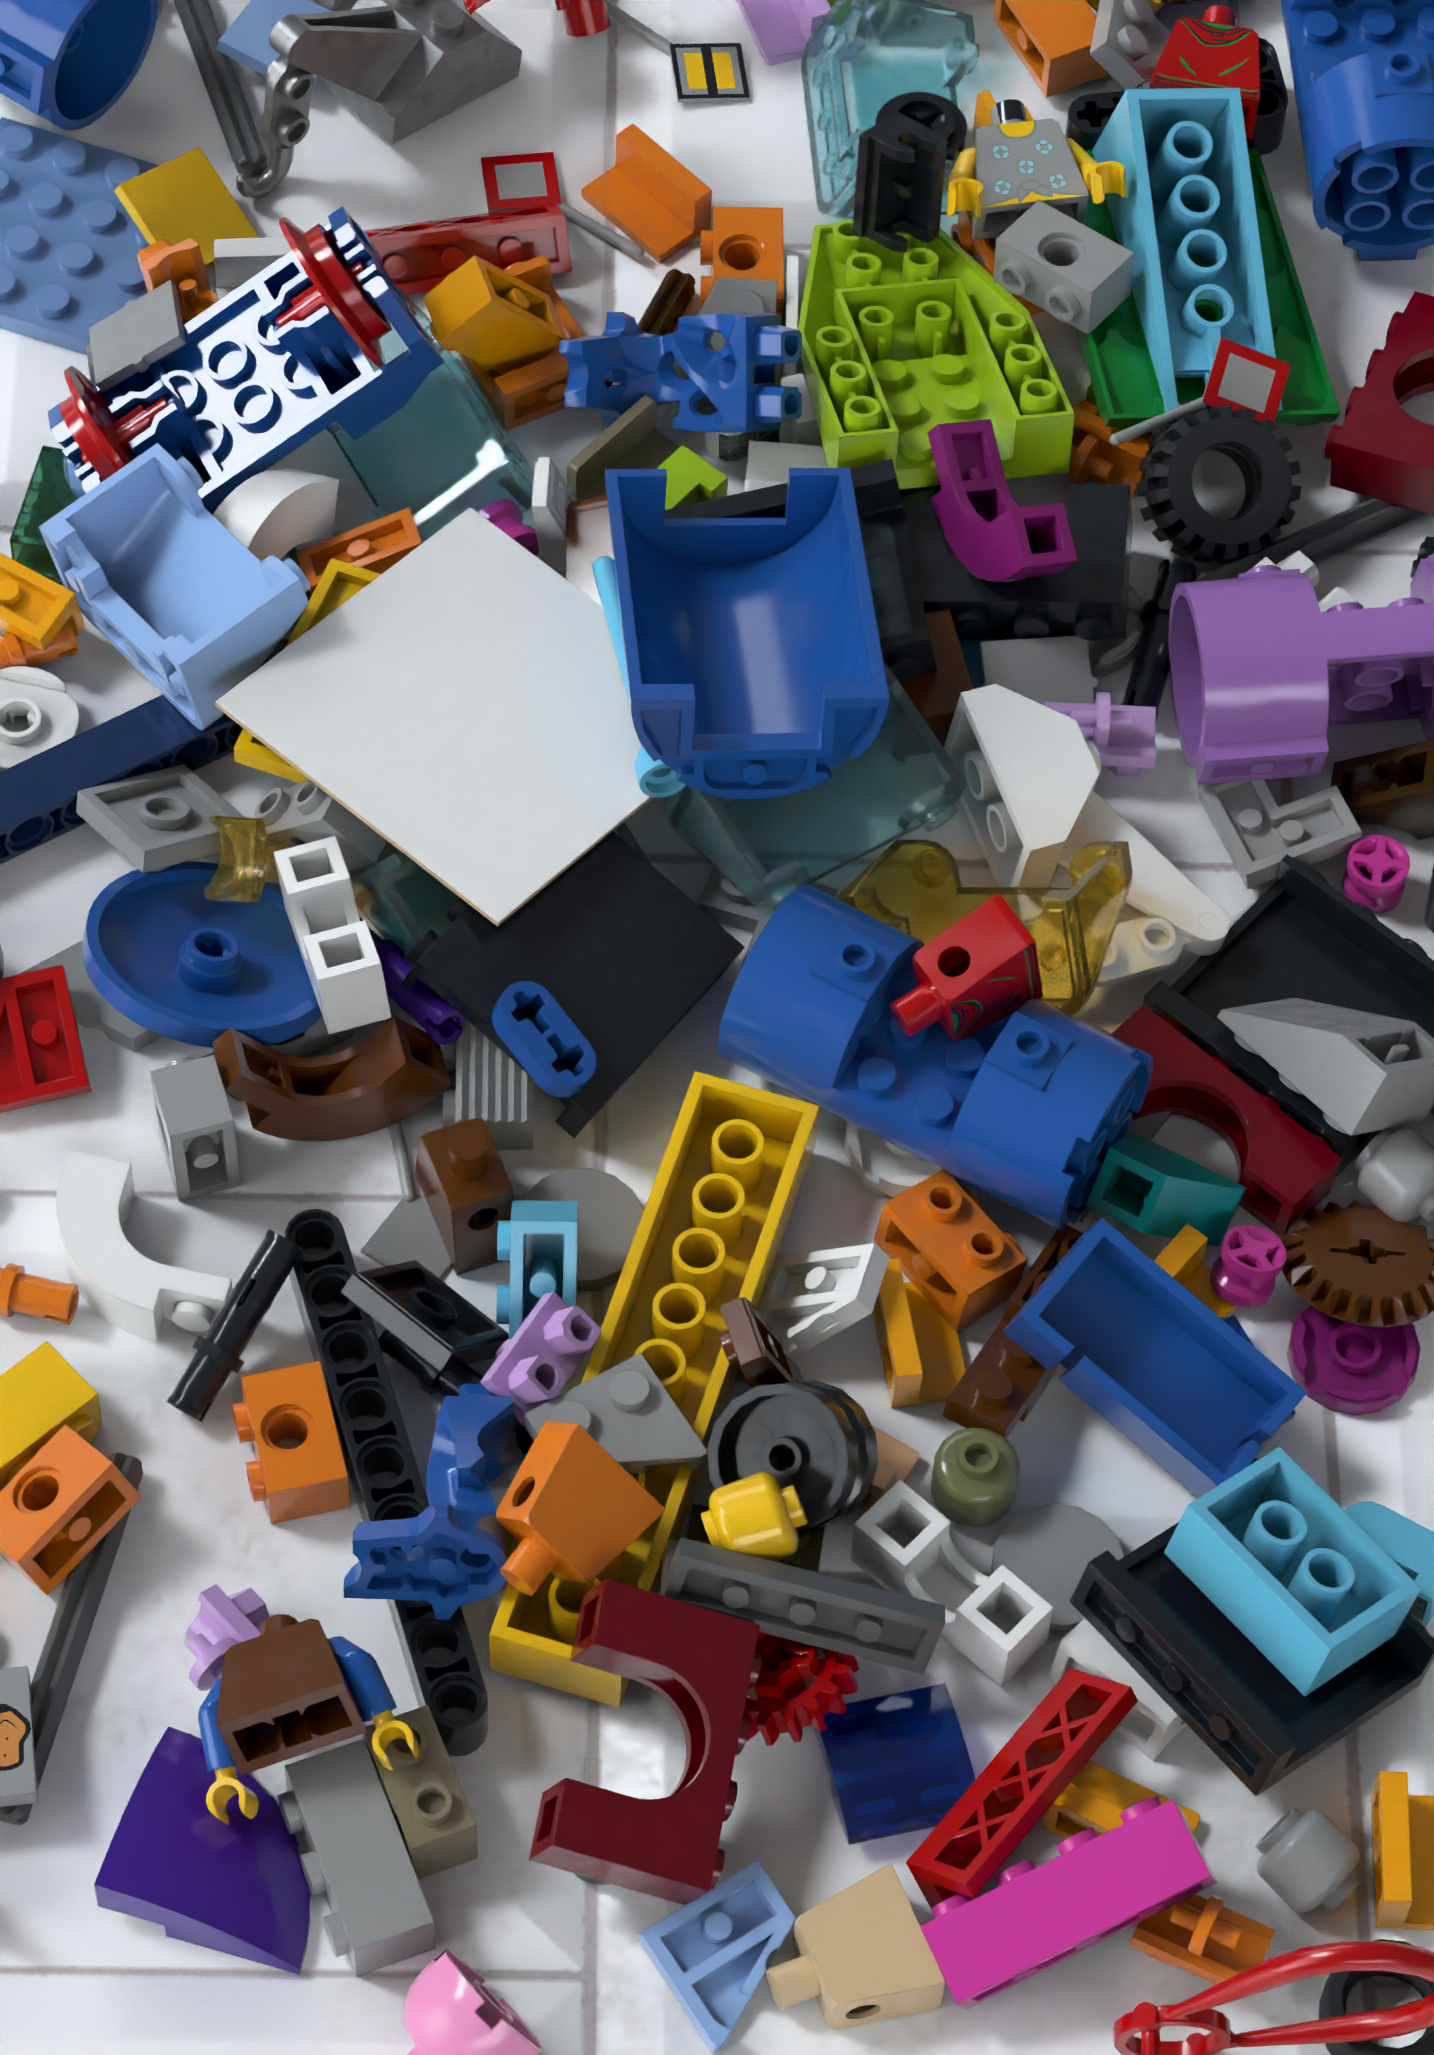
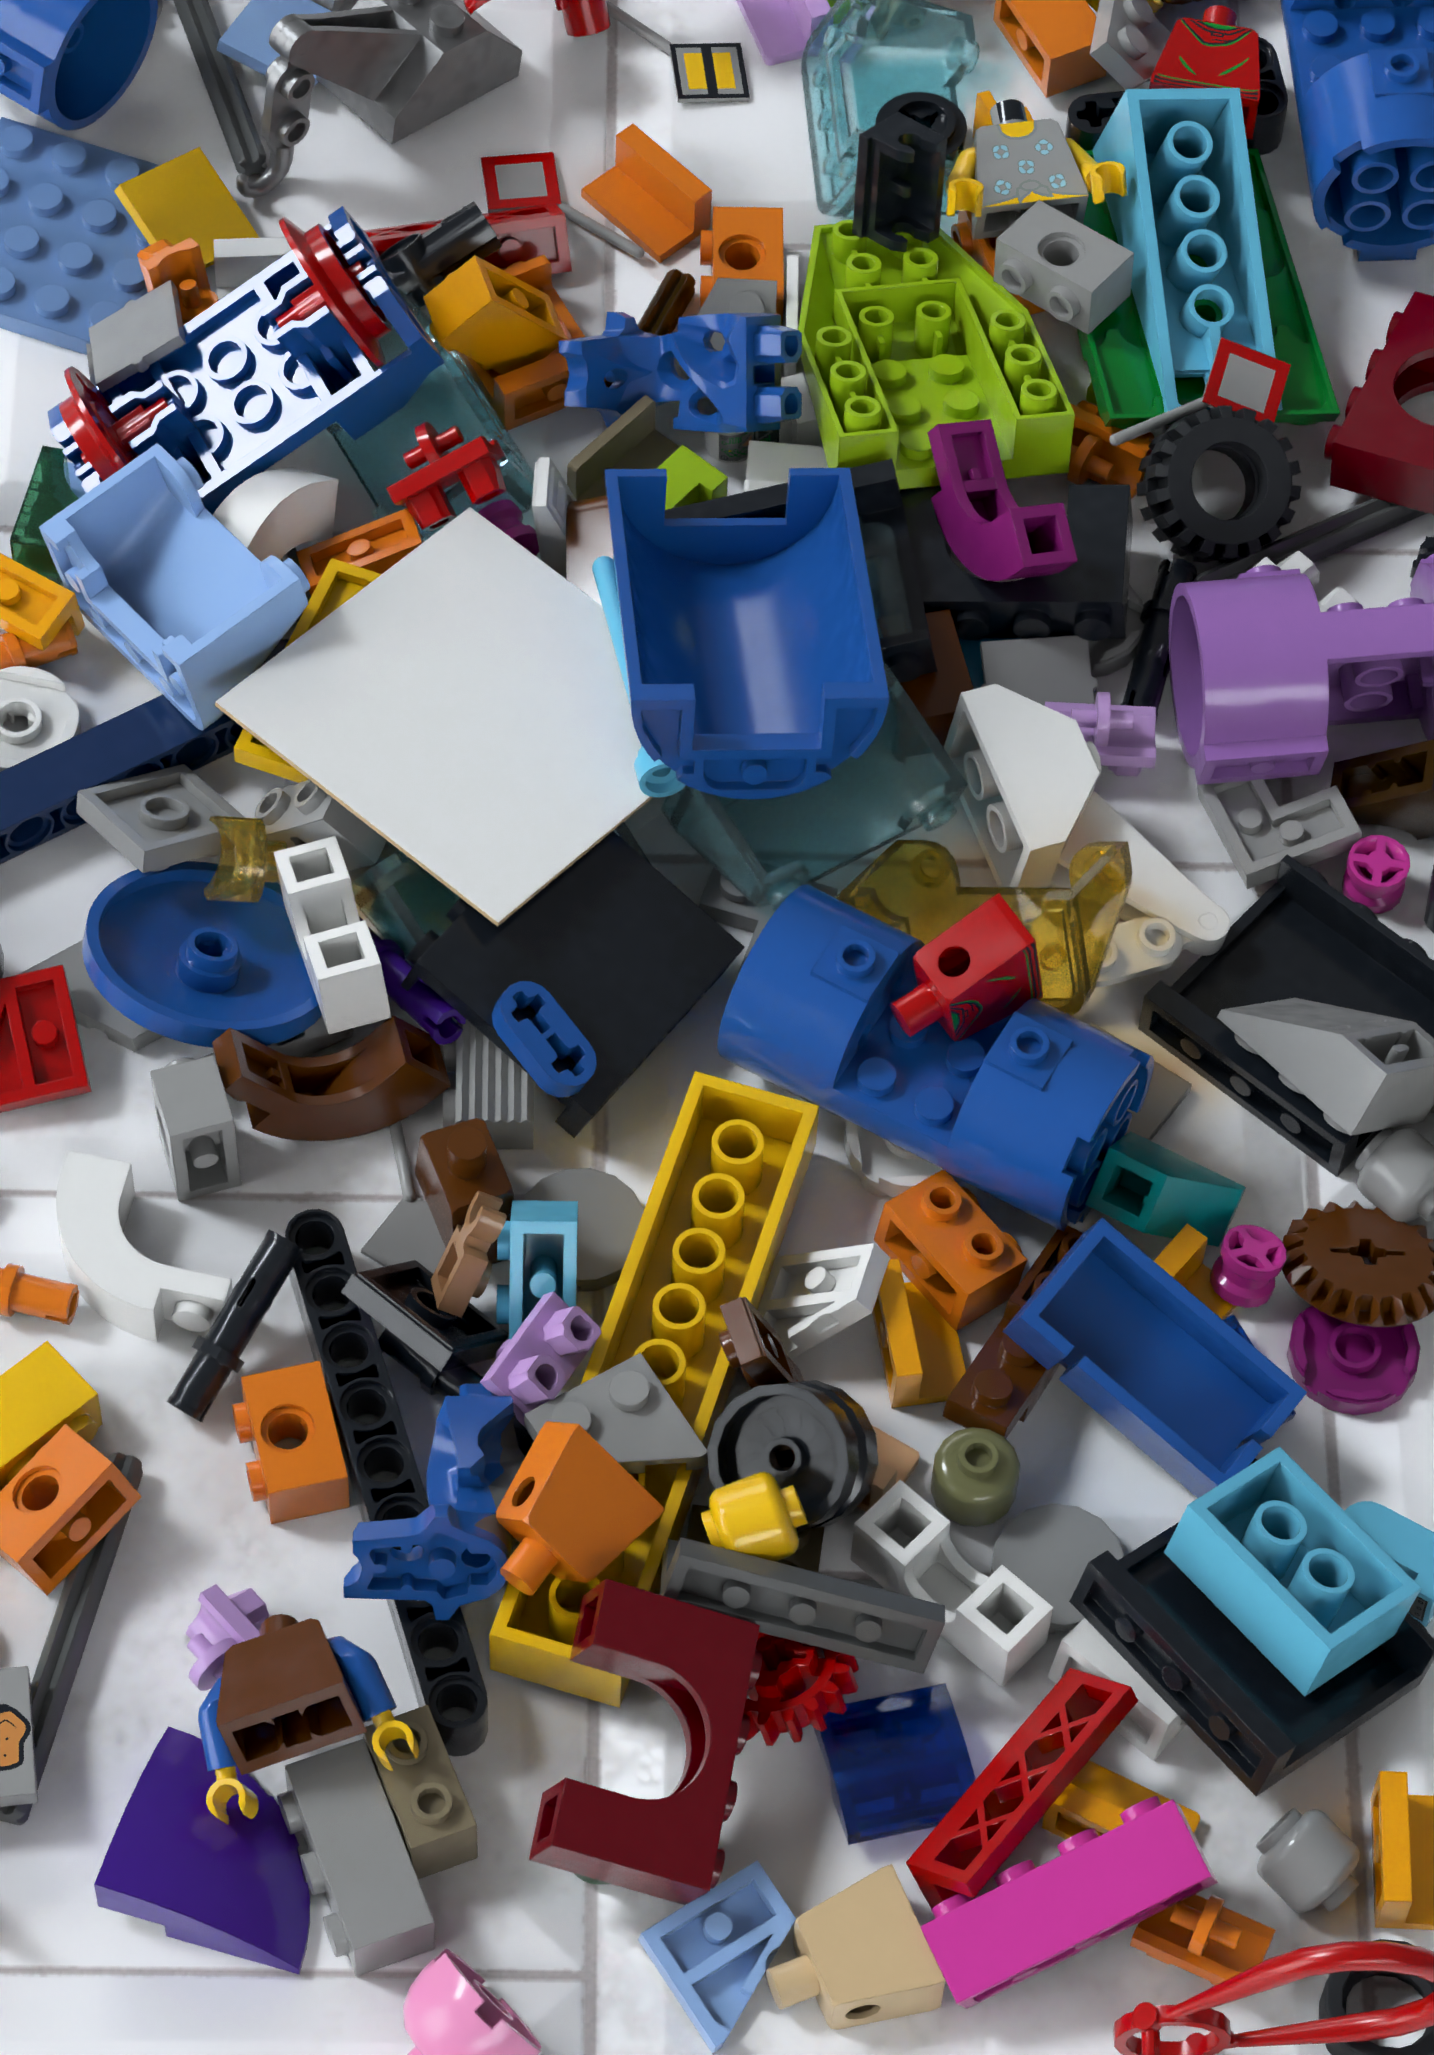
(426, 259): none -> black piece
(465, 1264): none -> medium nougat plate
(471, 464): none -> red hips
(1274, 1155): dark red arch -> none

